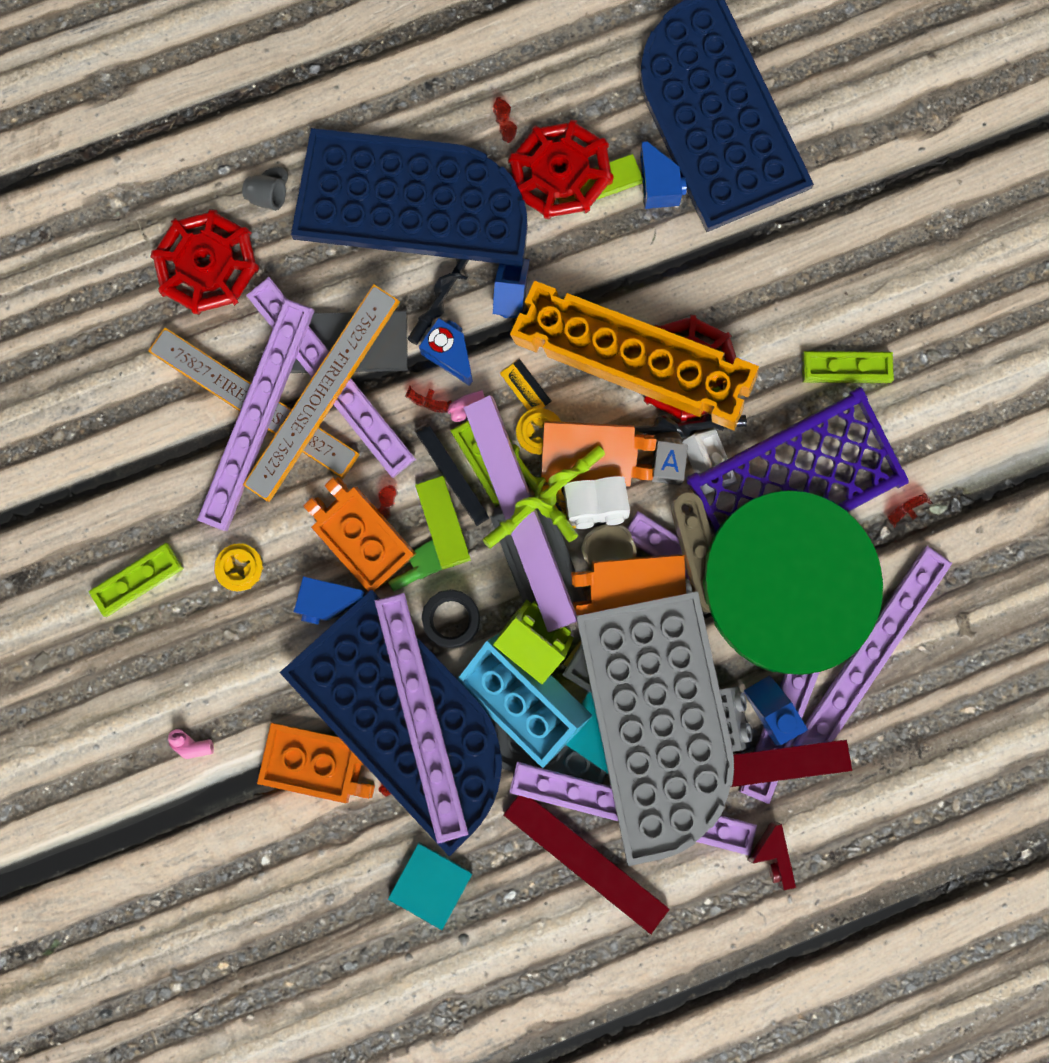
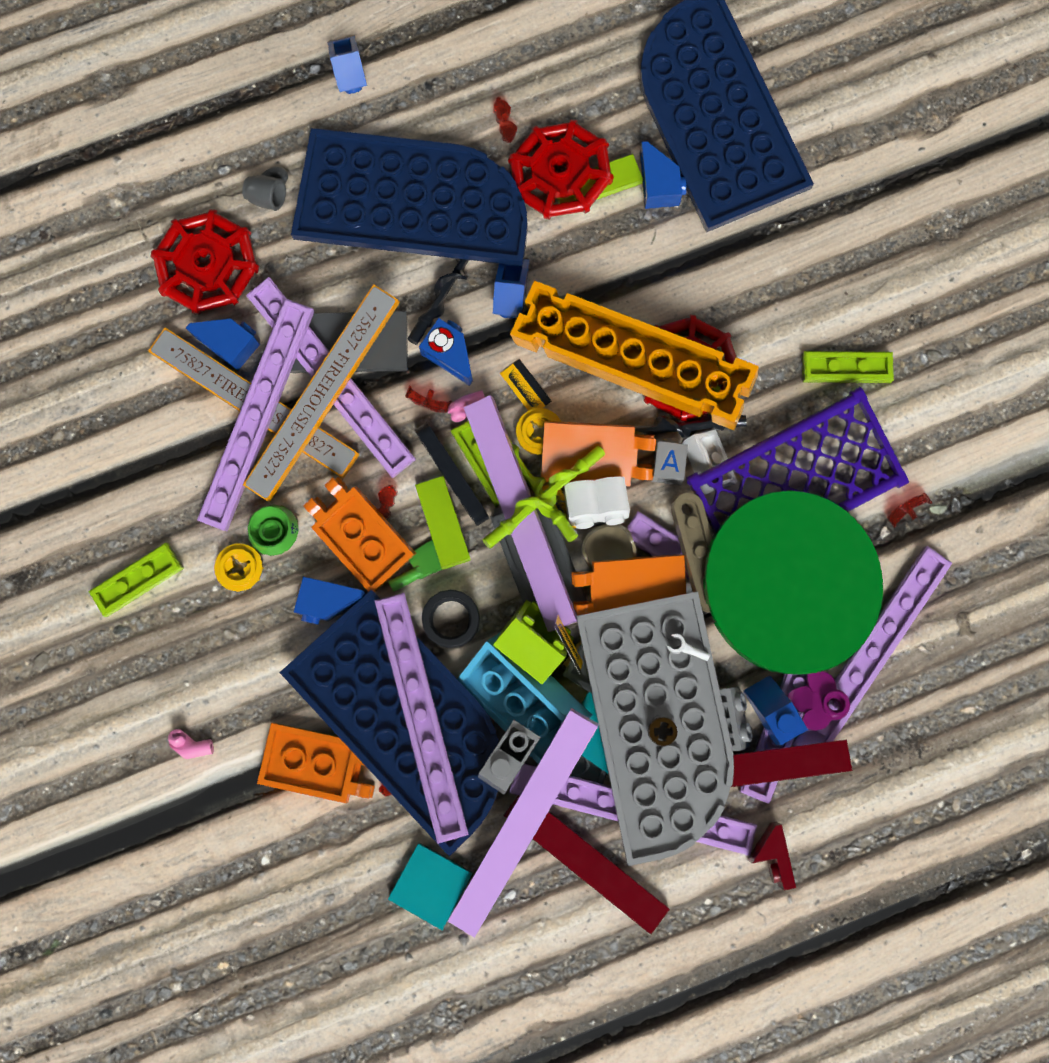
(226, 339): none -> blue slope
(272, 530): none -> bright green hat
(347, 65): none -> slope
(508, 757): none -> light grey slope
(523, 822): none -> lavender tile
(568, 644): none -> sticker
(668, 739): none -> dark brown bush
(687, 648): none -> white hand
(814, 701): none -> magenta plate

